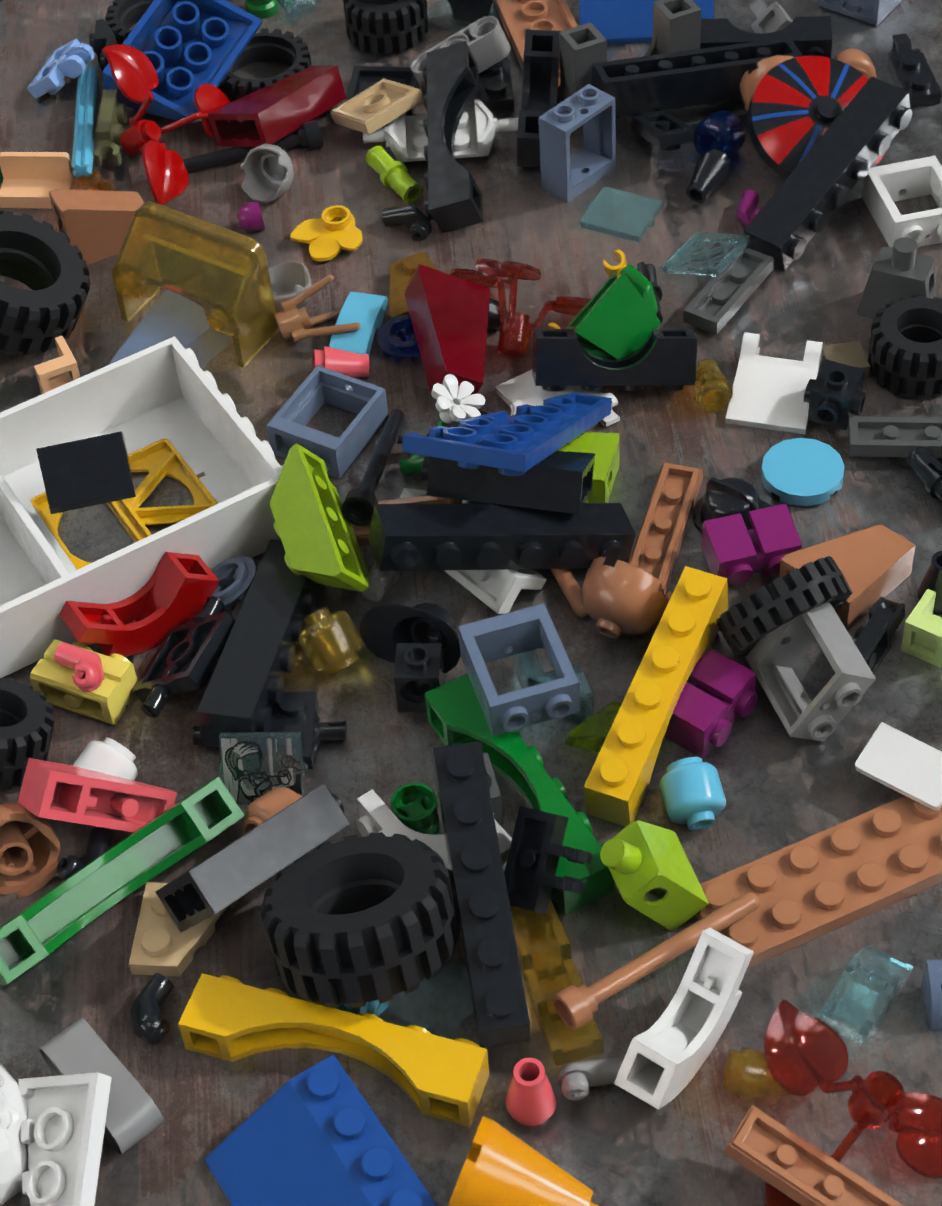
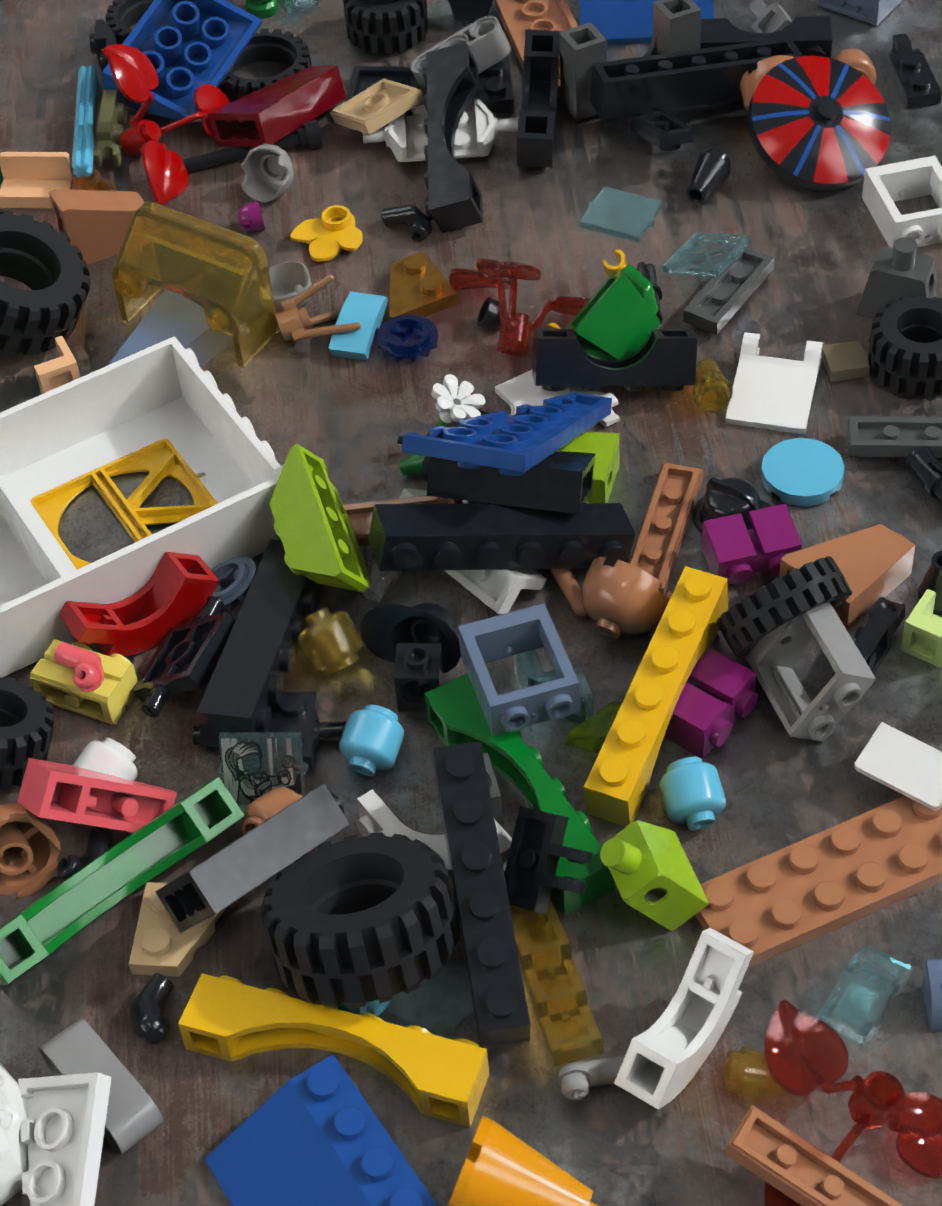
(65, 61): light blue hinge -> none
(86, 472): black slope -> none
(333, 389): sand blue window -> none
(342, 361): coral cone -> none
(360, 502): black piece -> none
(371, 740): none -> medium azure head
(394, 174): lime pin -> none
(416, 808): green wheel -> none
(449, 325): dark red slope -> none
(530, 1094): coral cone -> none
(562, 173): sand blue window -> none
(578, 1004): nougat piece -> none
(720, 132): clear blue head -> none
(748, 207): magenta arm -> none
(829, 172): black brick -> none
(835, 394): black brick -> none

